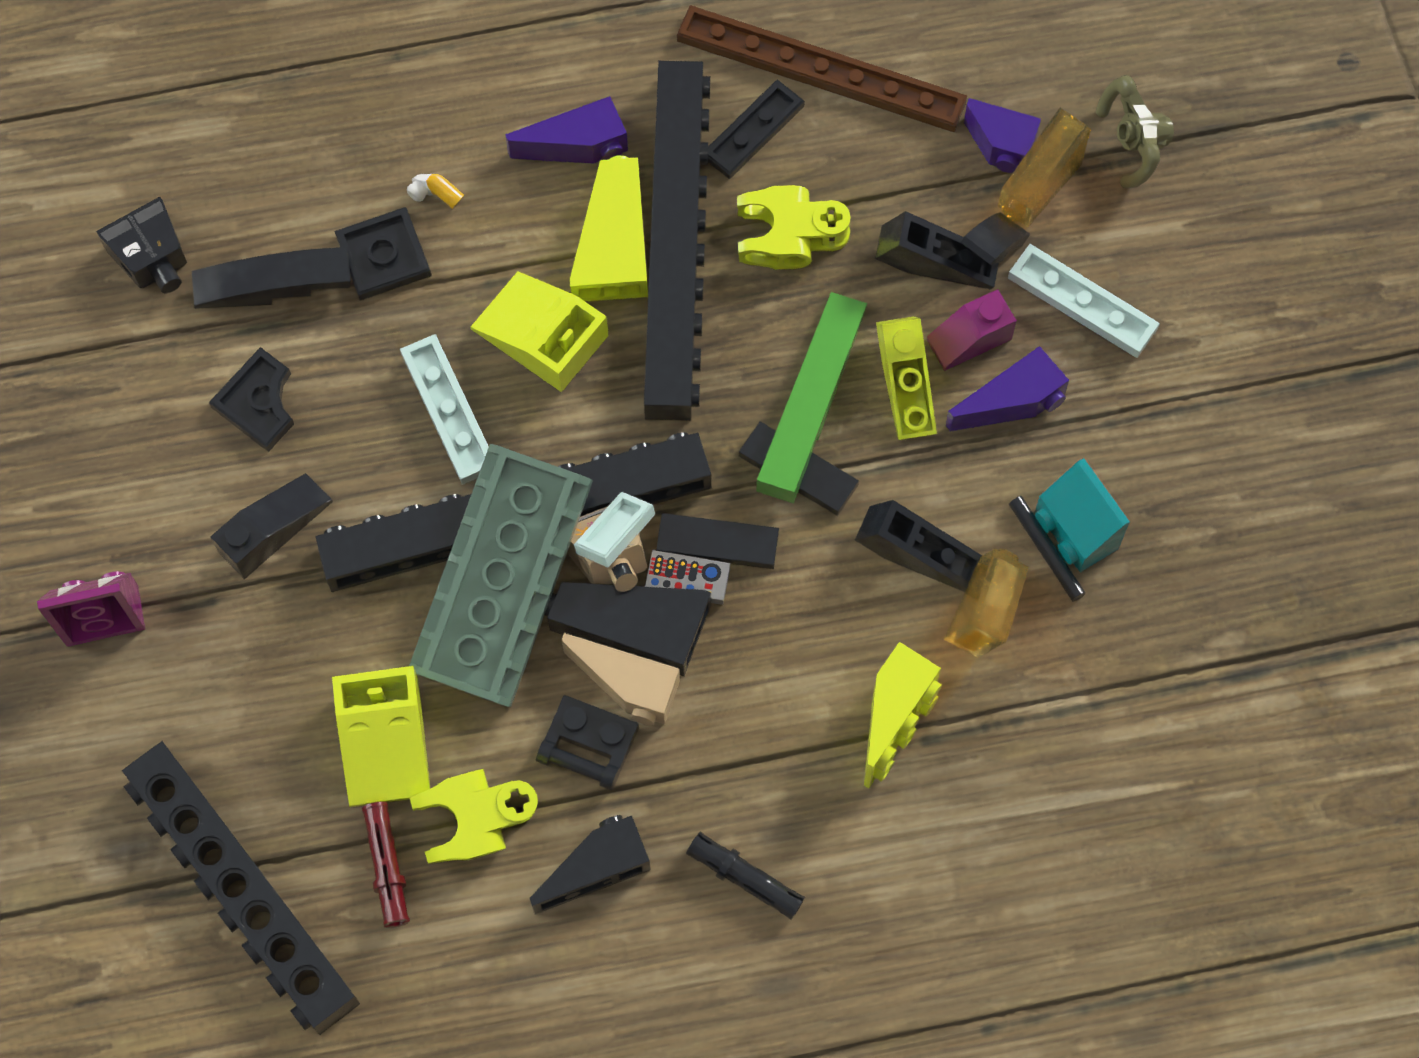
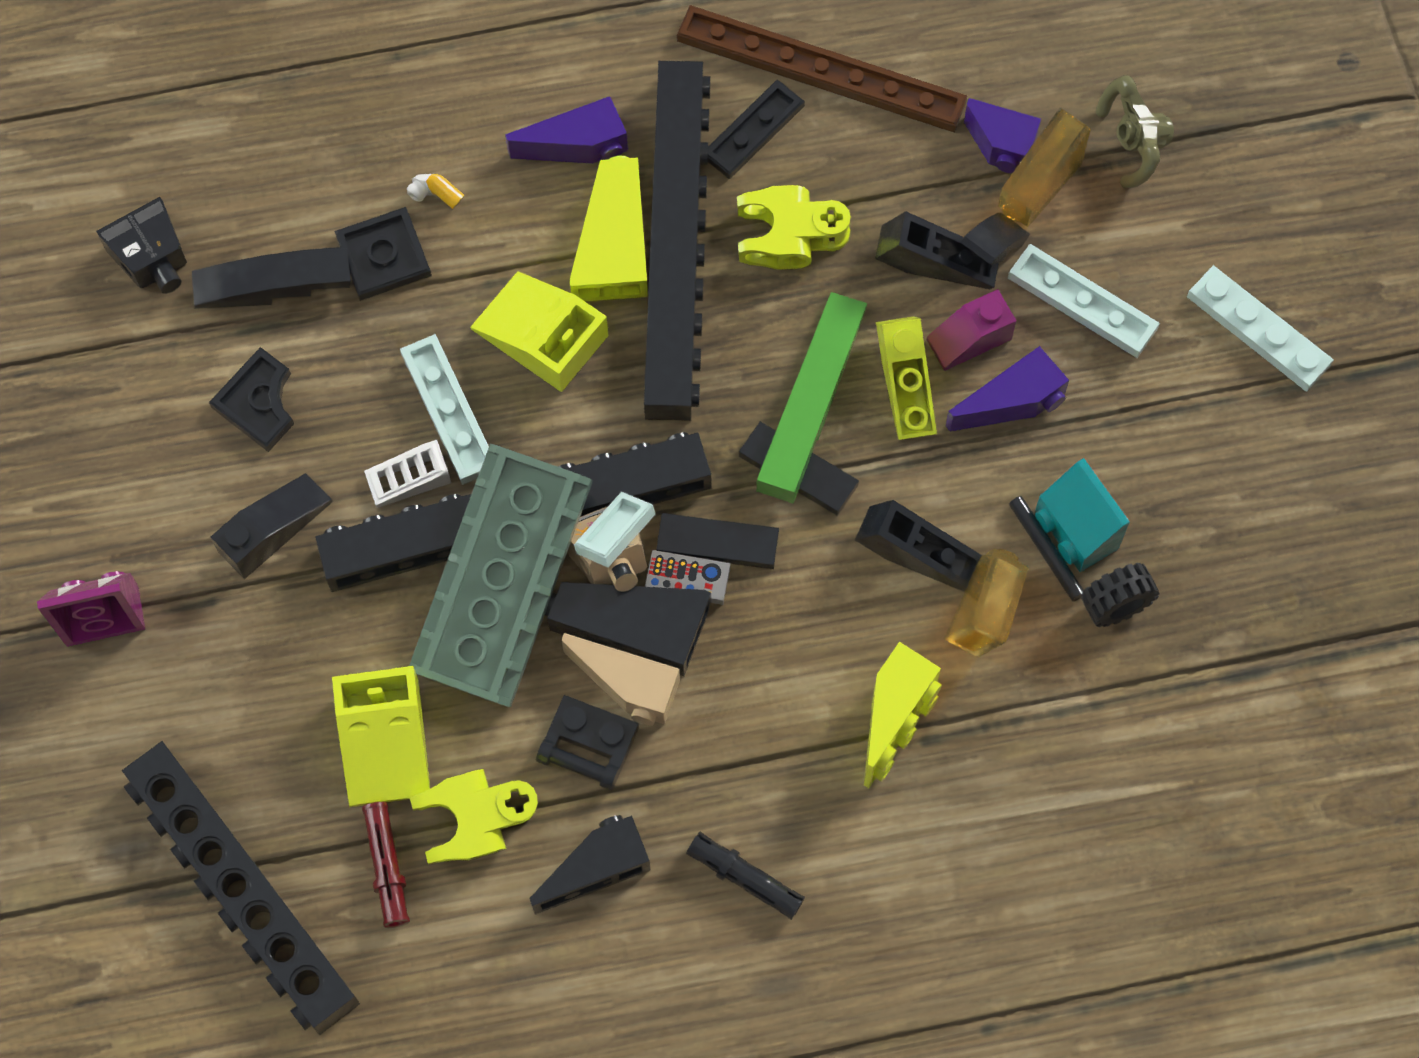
(426, 481): none -> white slope
(1120, 594): none -> black tyre
(1260, 328): none -> light aqua plate

